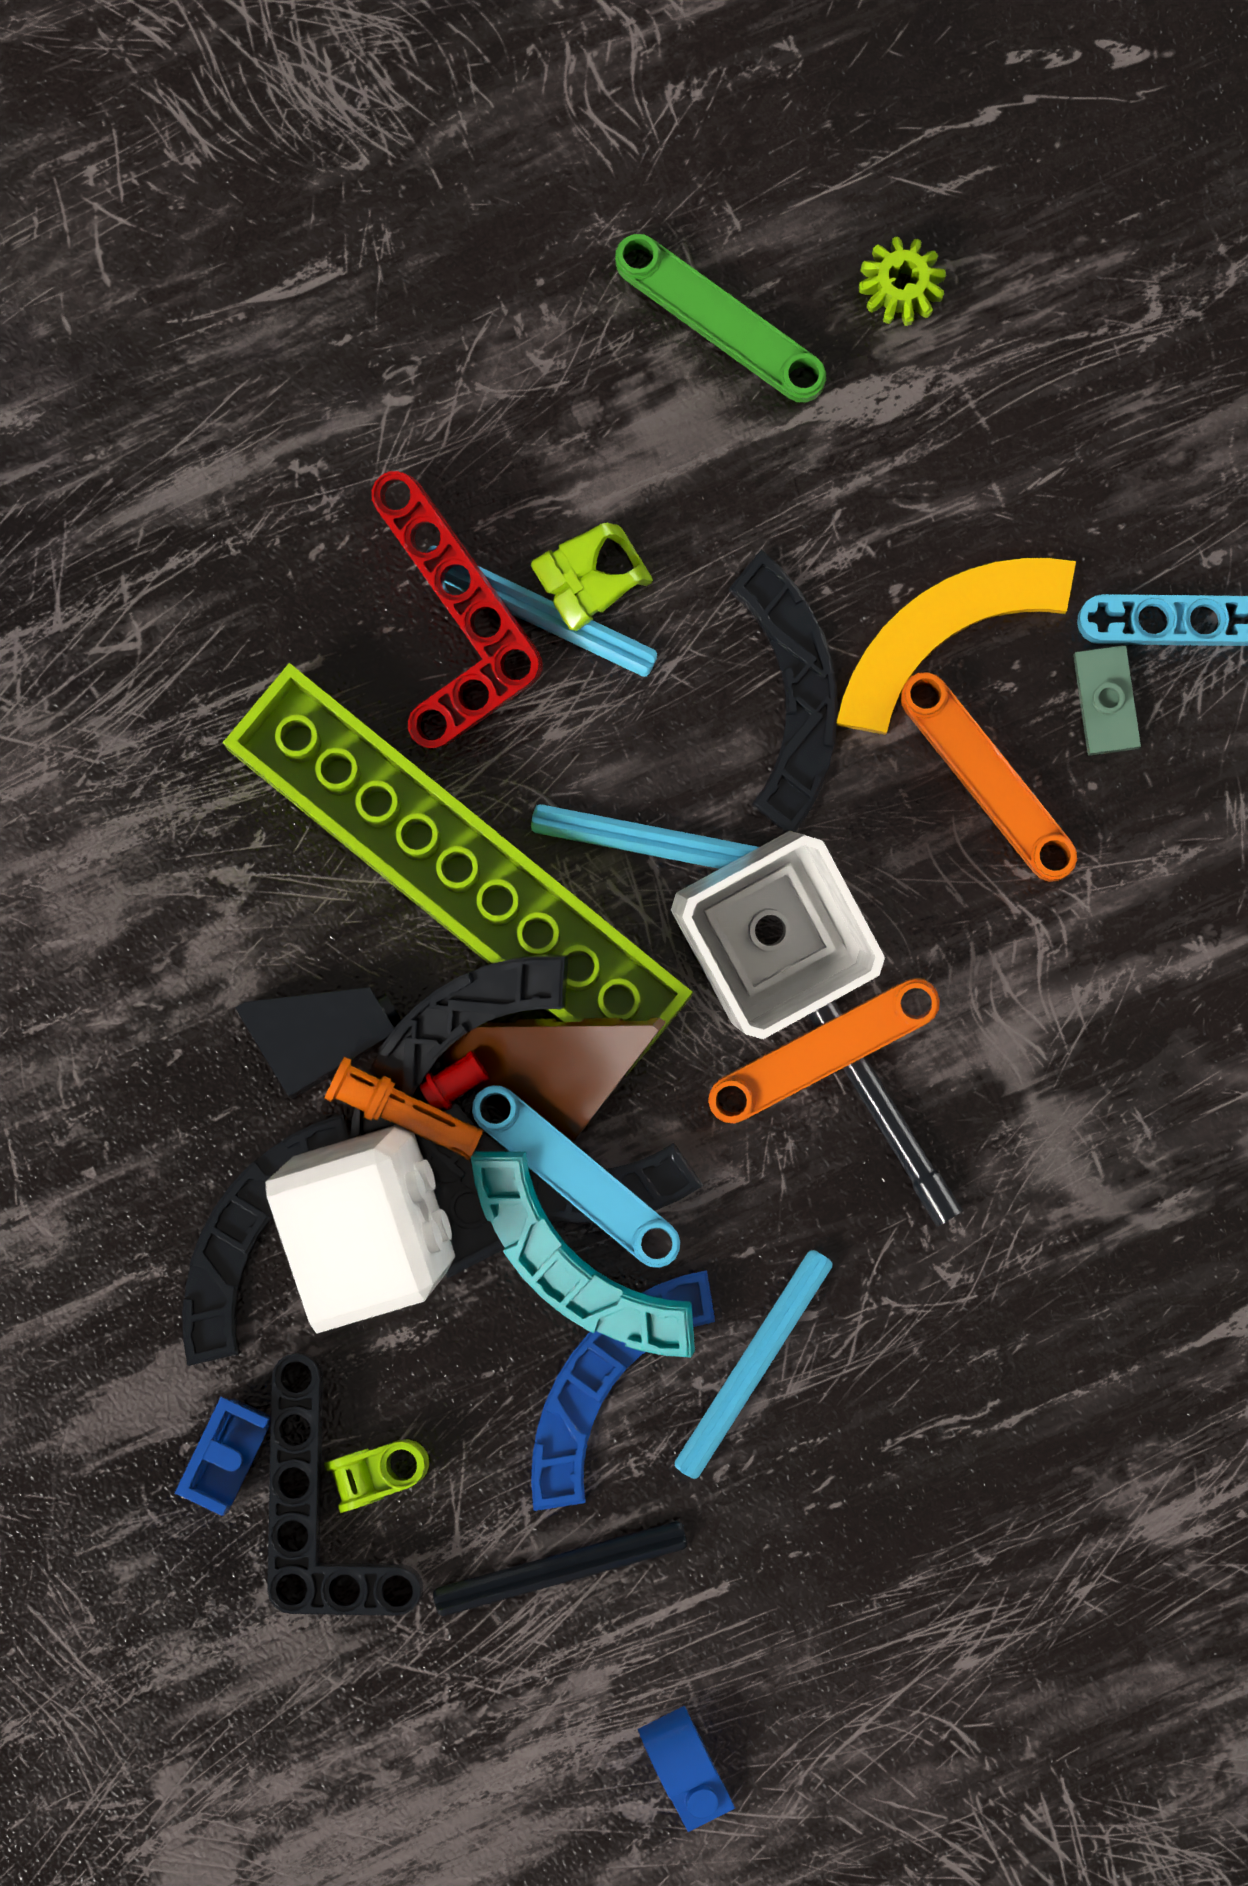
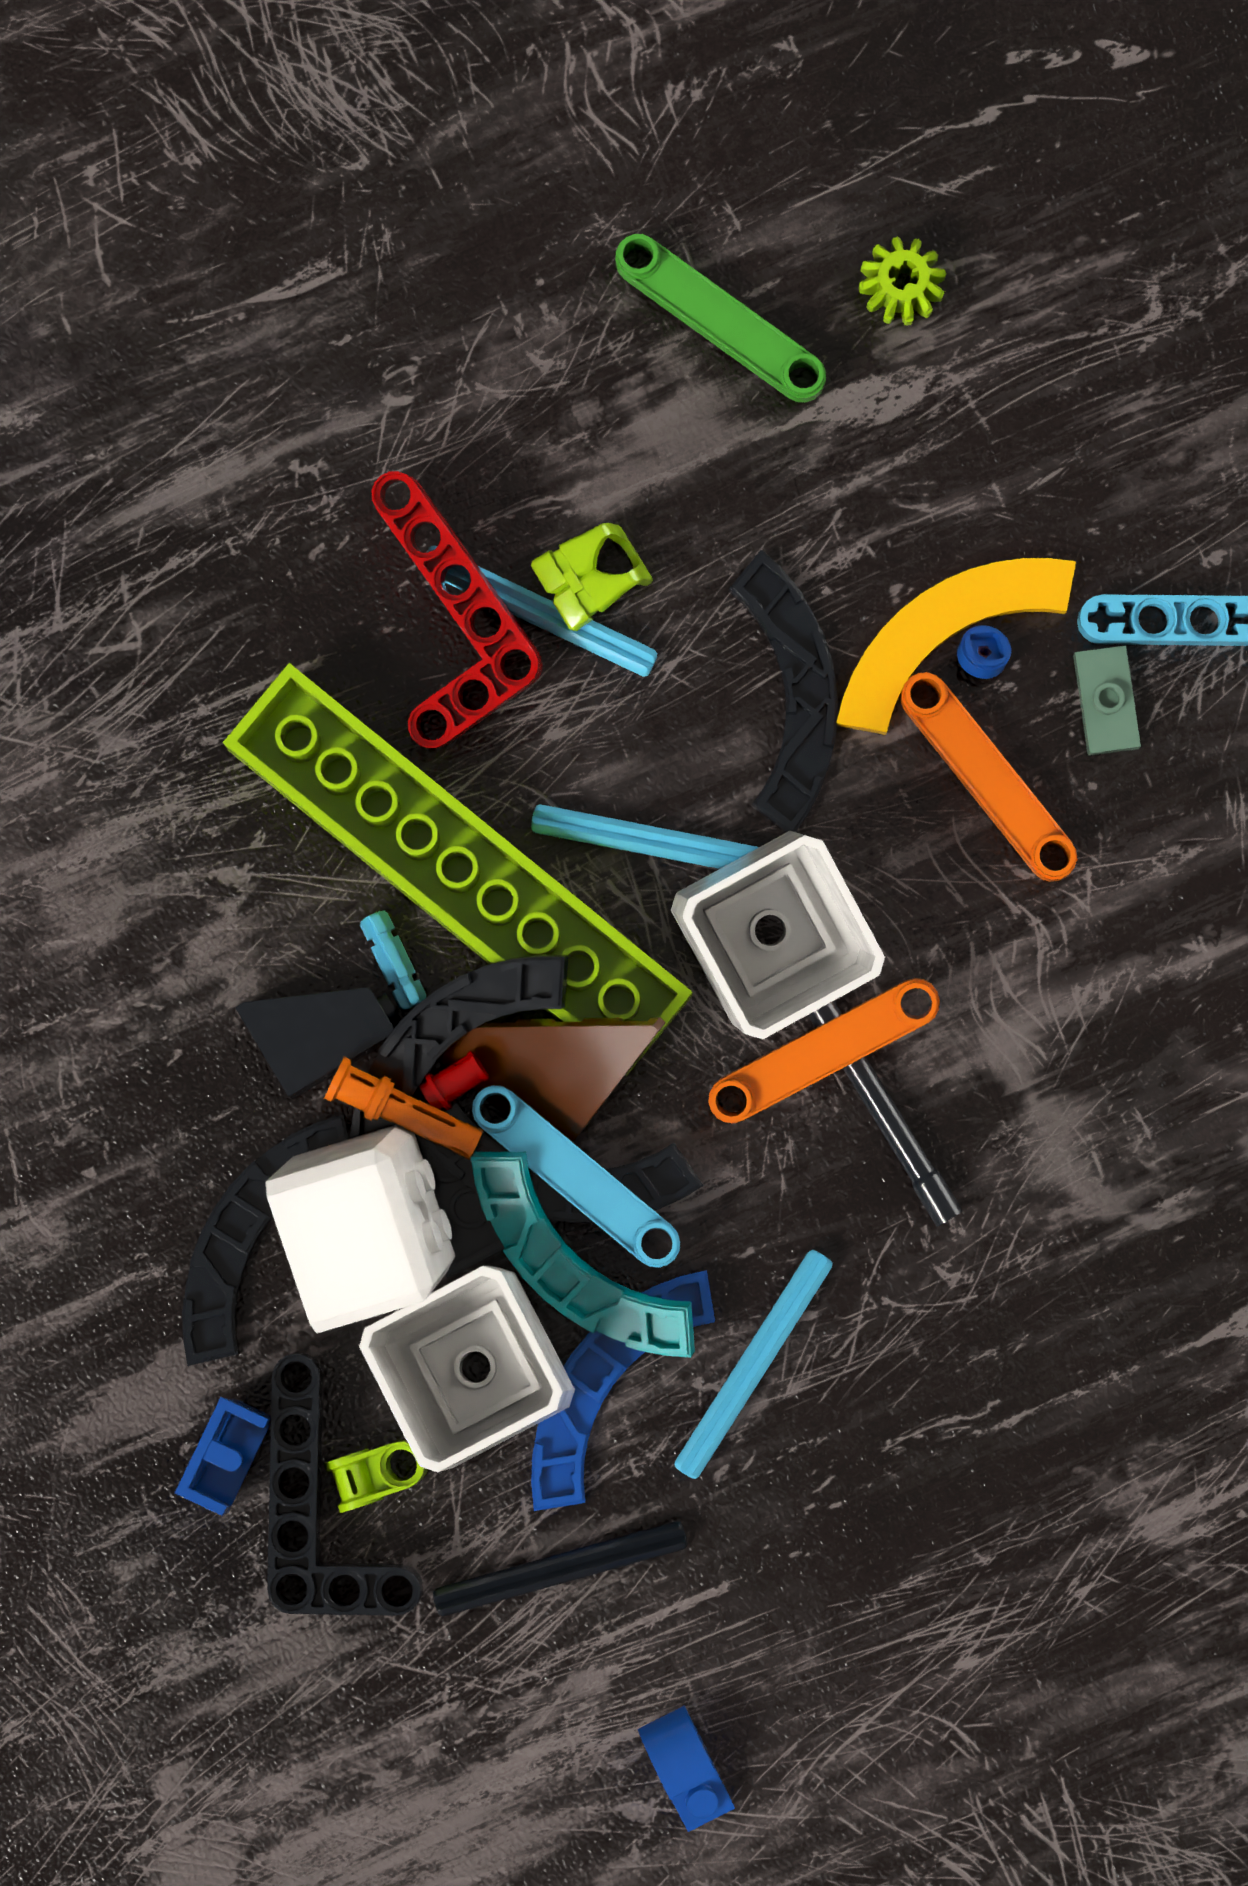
(393, 960): none -> medium azure axle
(420, 1360): none -> white plate
(984, 652): none -> blue tile

